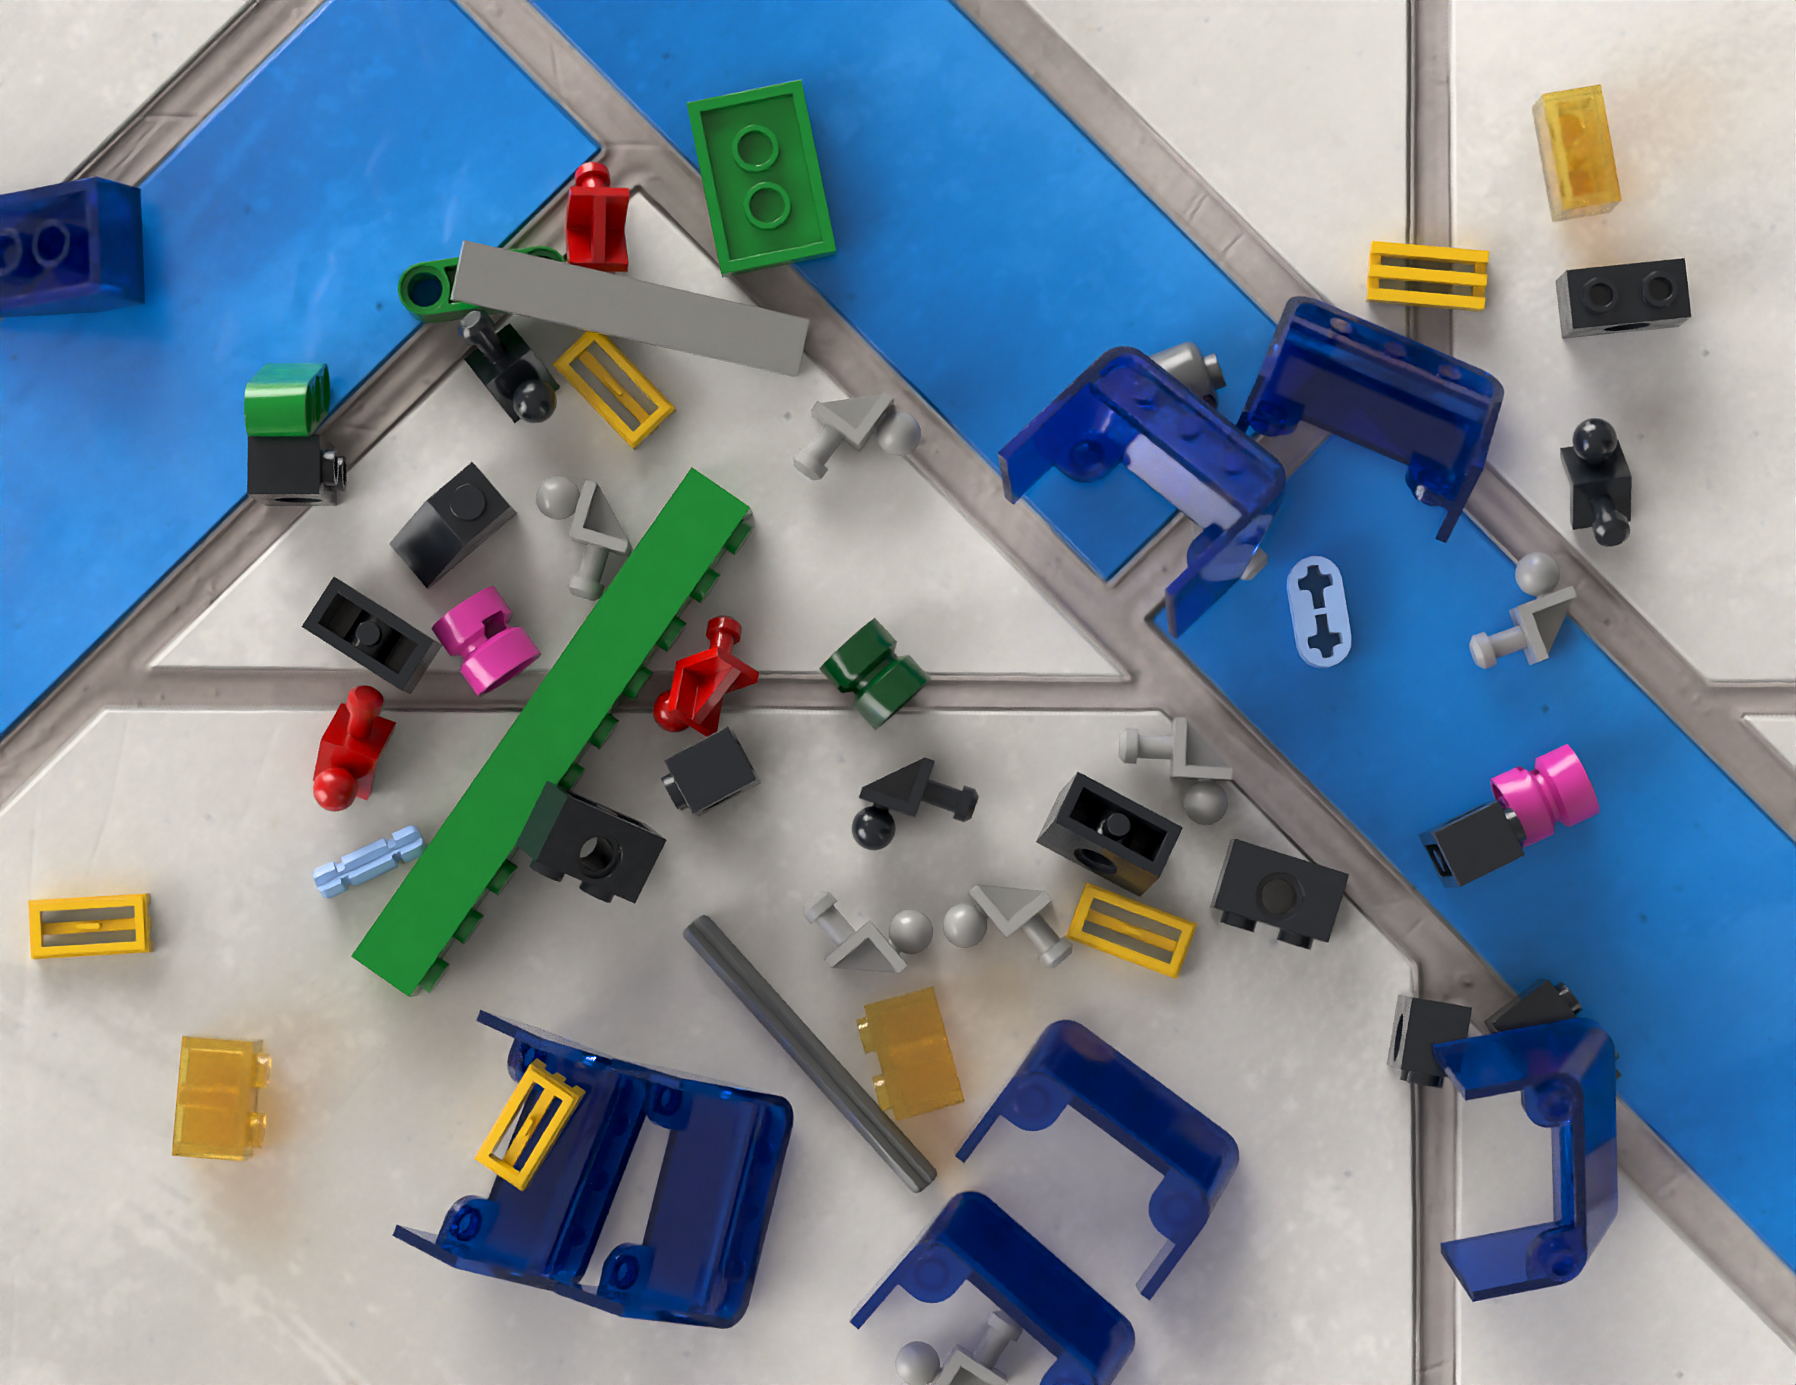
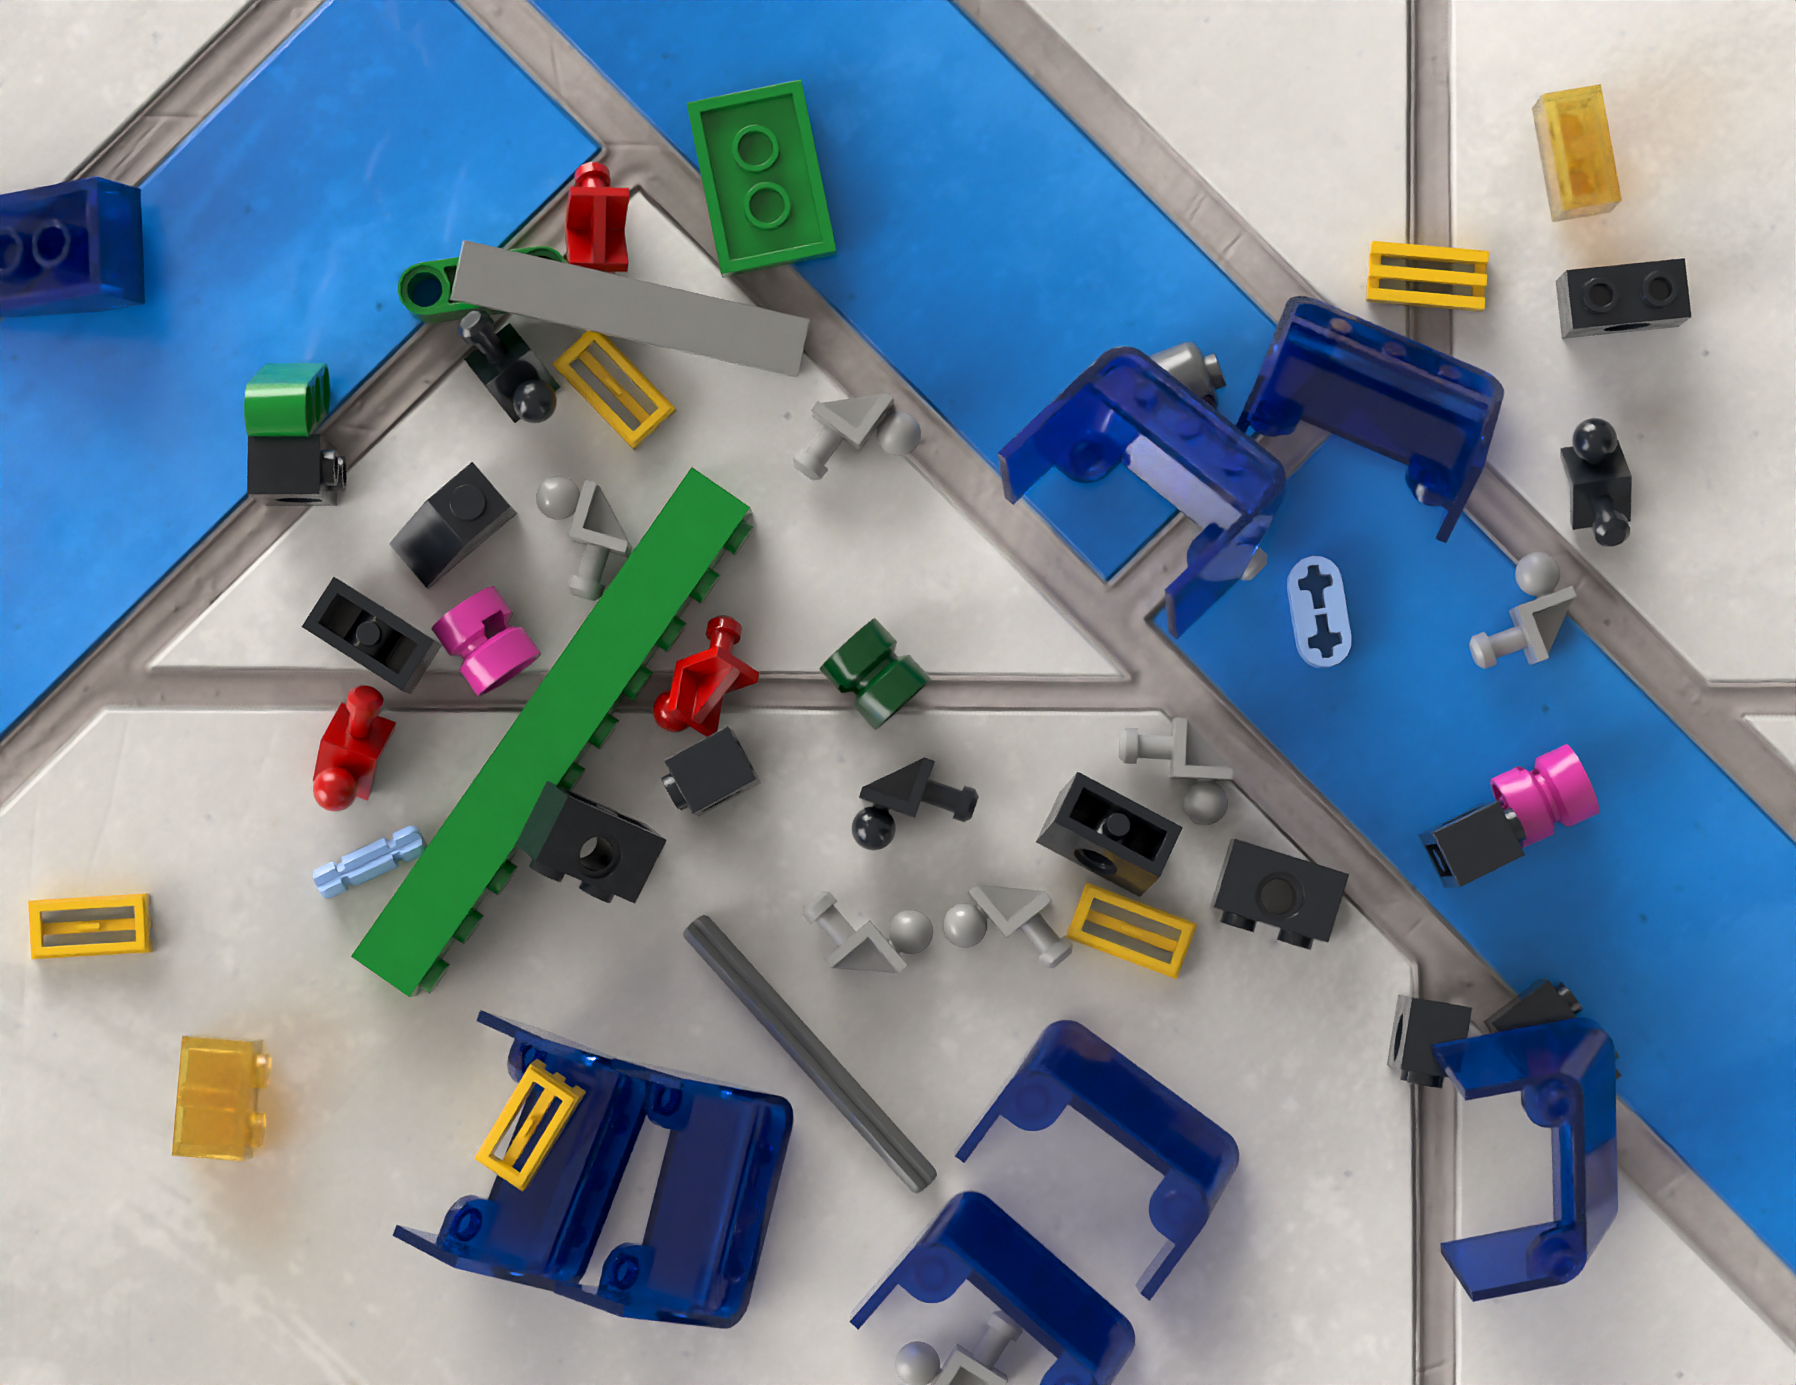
(911, 1053): clear yellow brick -> none

